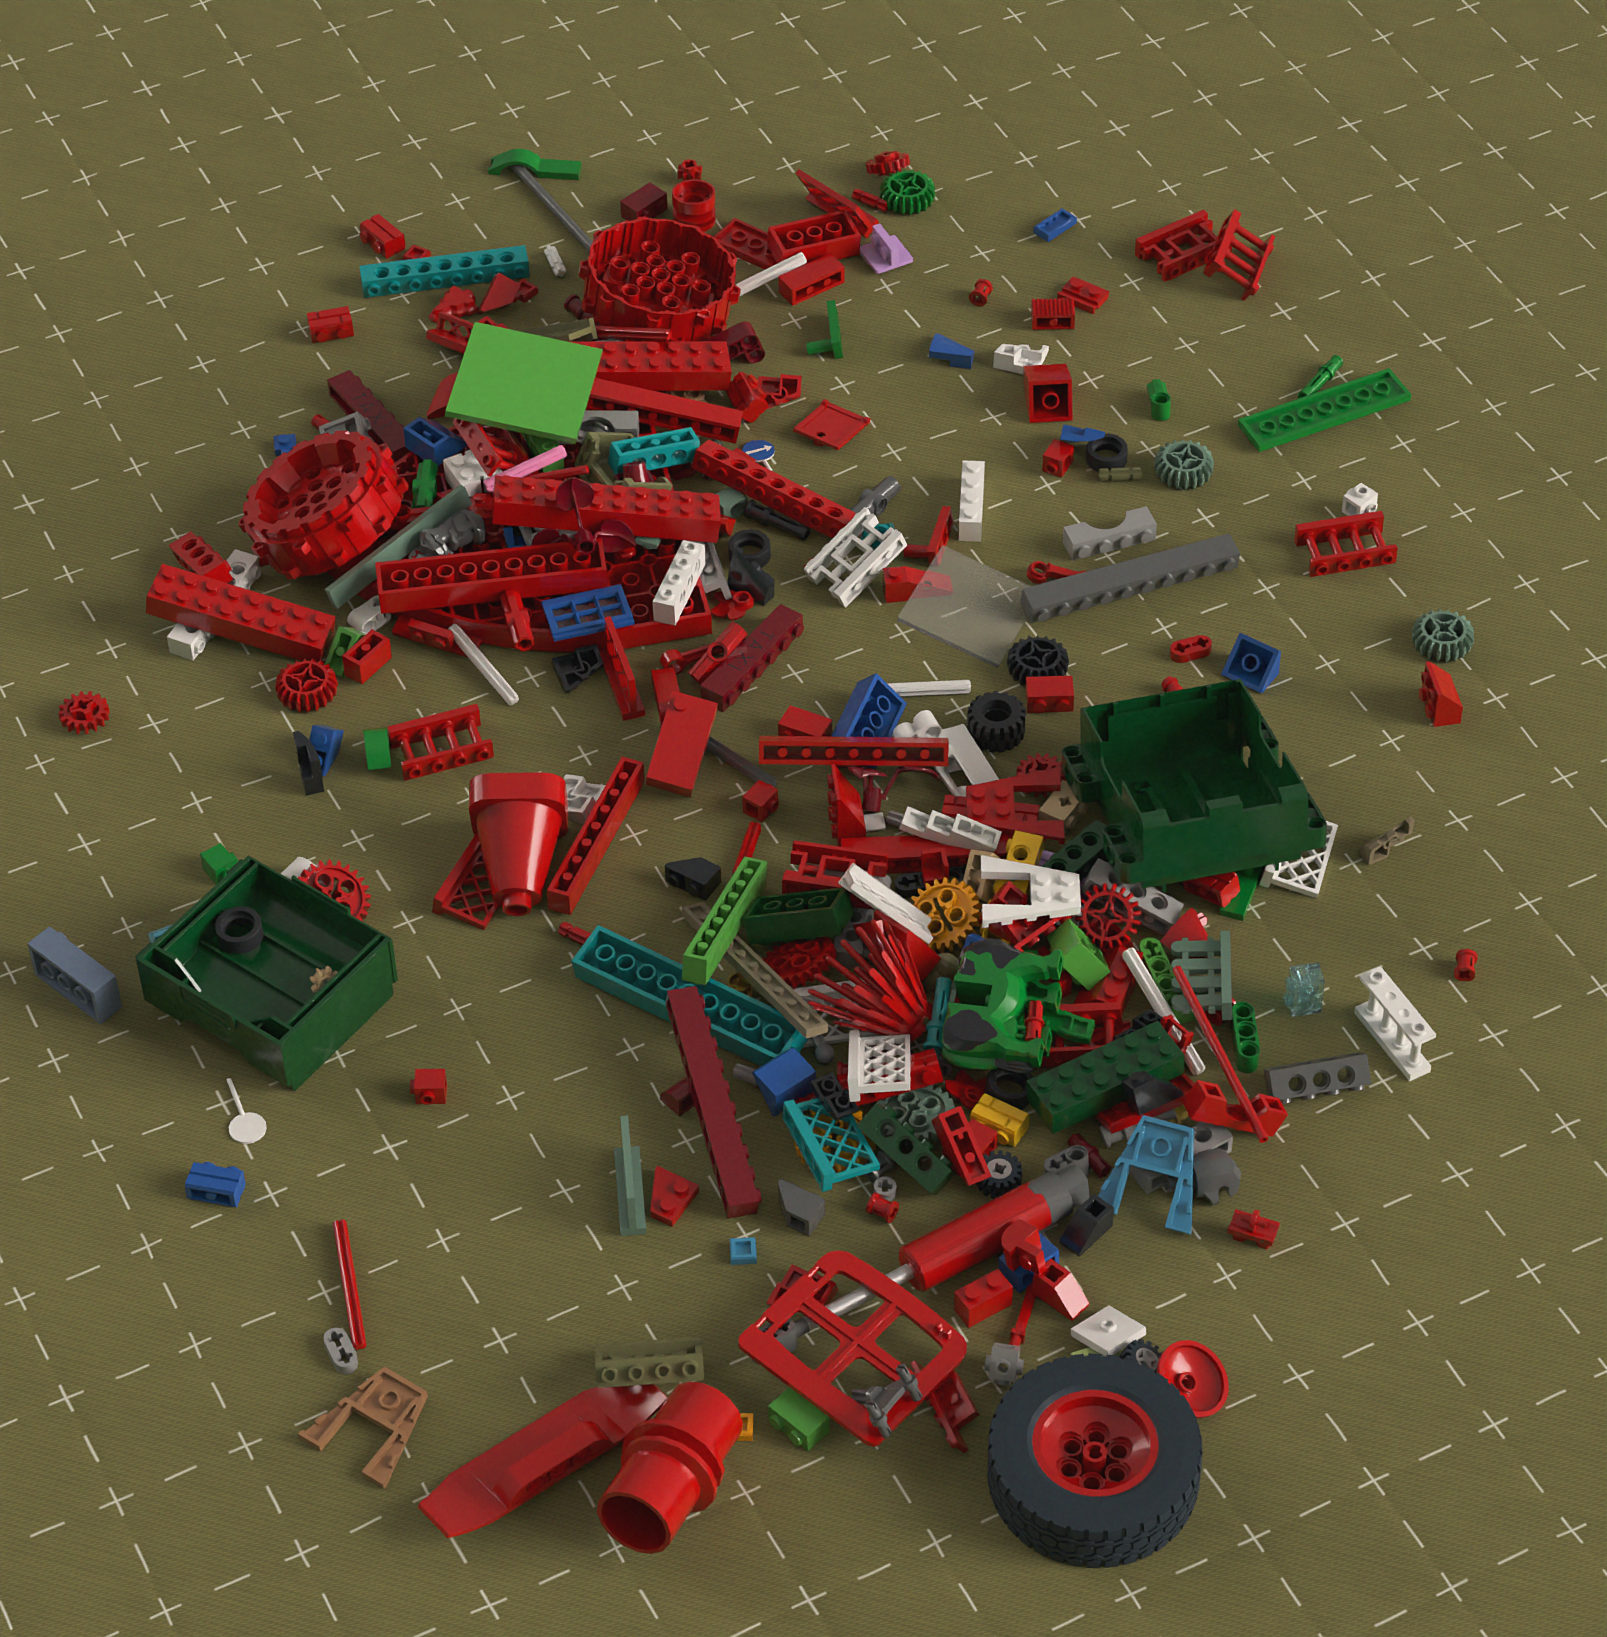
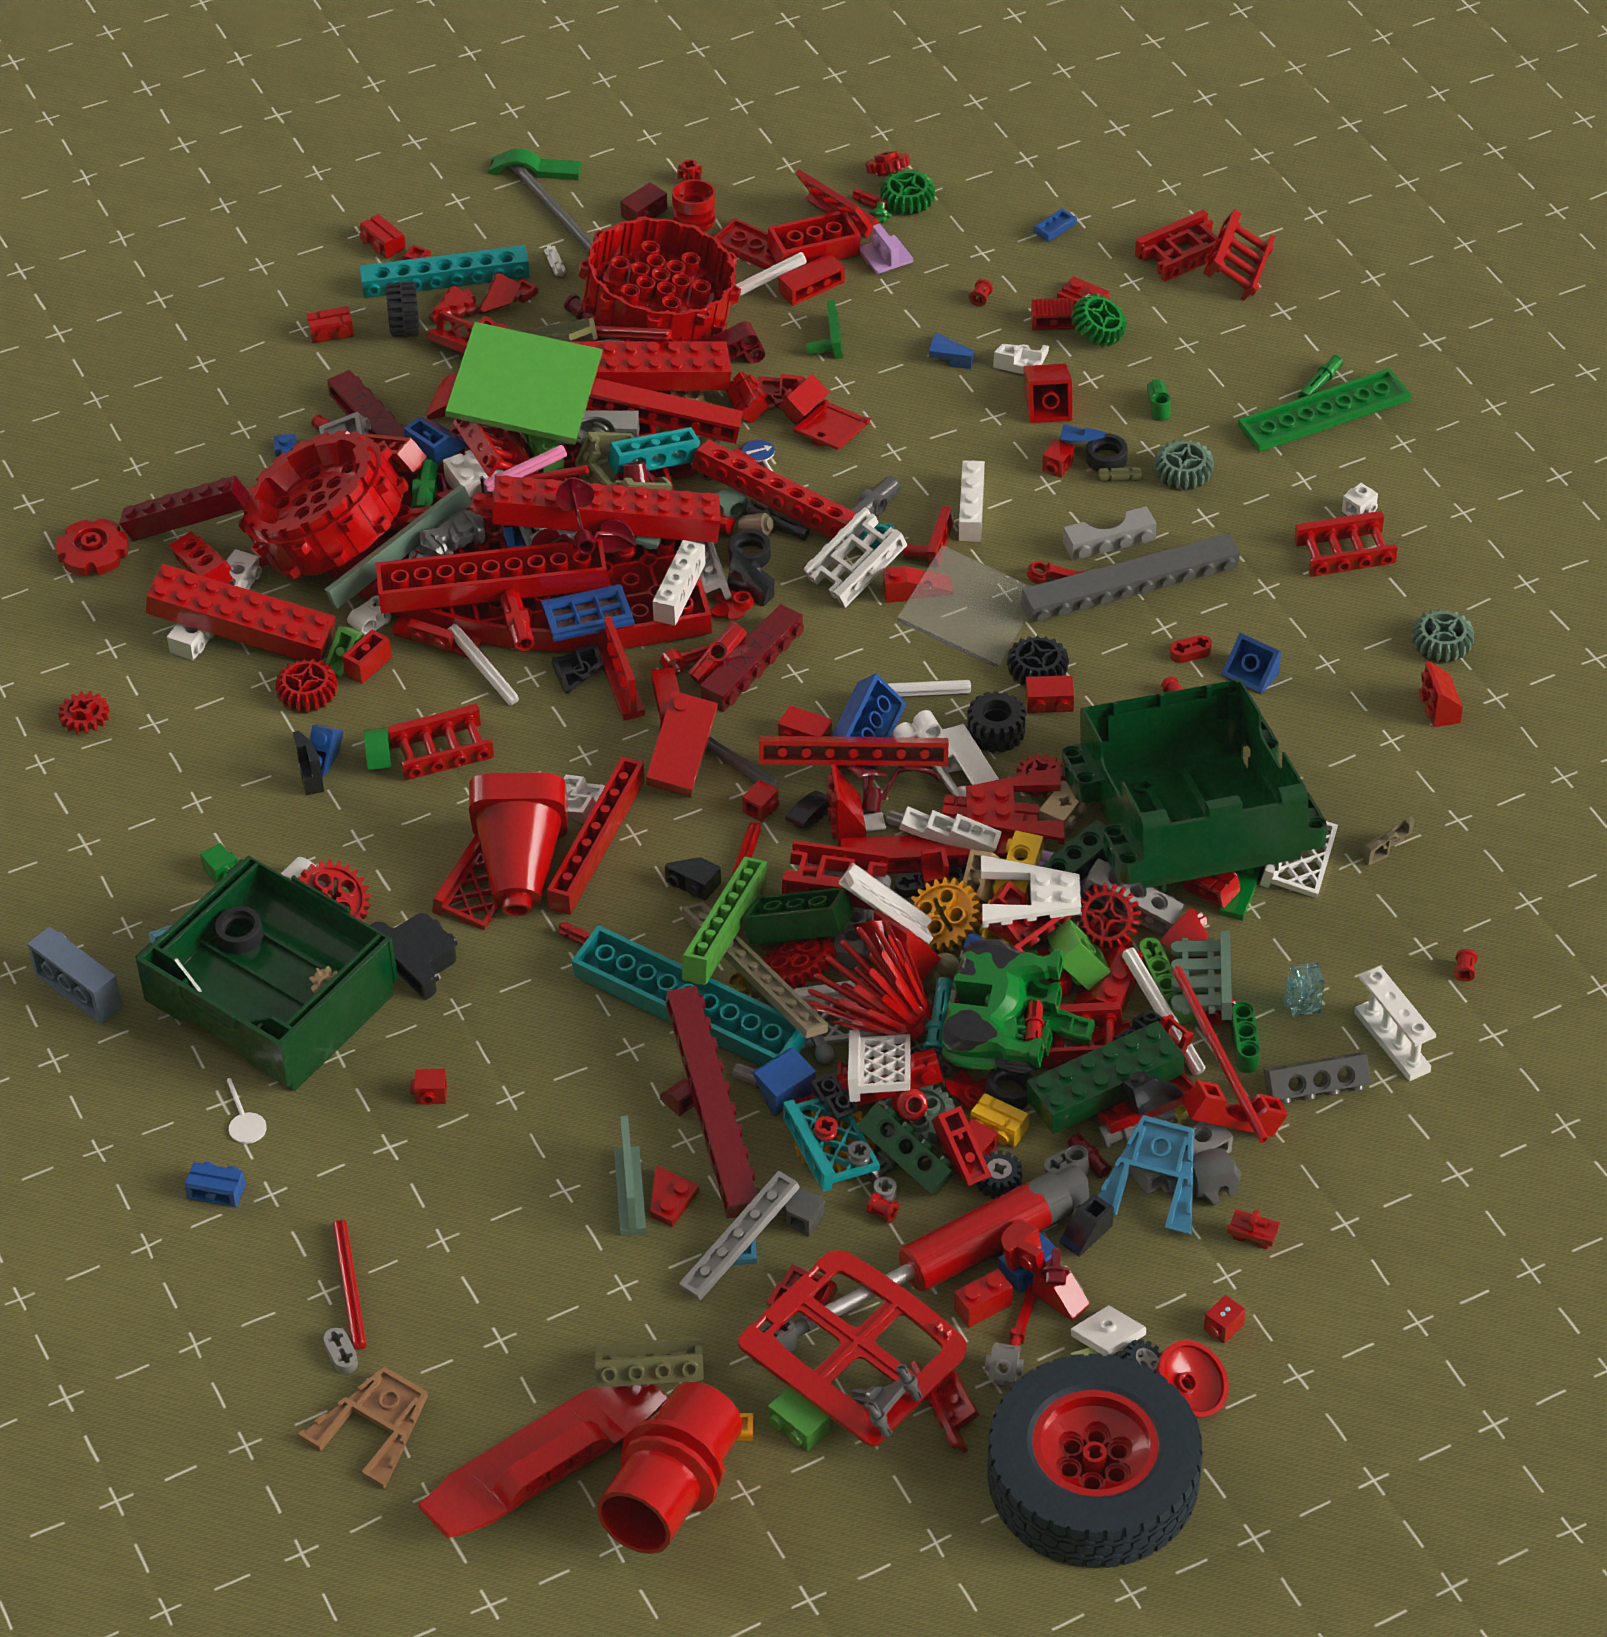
(92, 547): none -> red piece
(184, 508): none -> dark red brick
(402, 308): none -> black tyre
(405, 451): none -> red brick
(421, 951): none -> black brick
(739, 1235): none -> light grey plate
(759, 522): none -> dark tan brick
(803, 398): none -> red piece
(808, 809): none -> black slope
(822, 1133): none -> red bush
(862, 1147): none -> dark grey bush
(880, 213): none -> green plant
(910, 1104): none -> red head
(1055, 1273): none -> dark red piece
(1099, 320): none -> green gear
(1224, 1319): none -> red brick

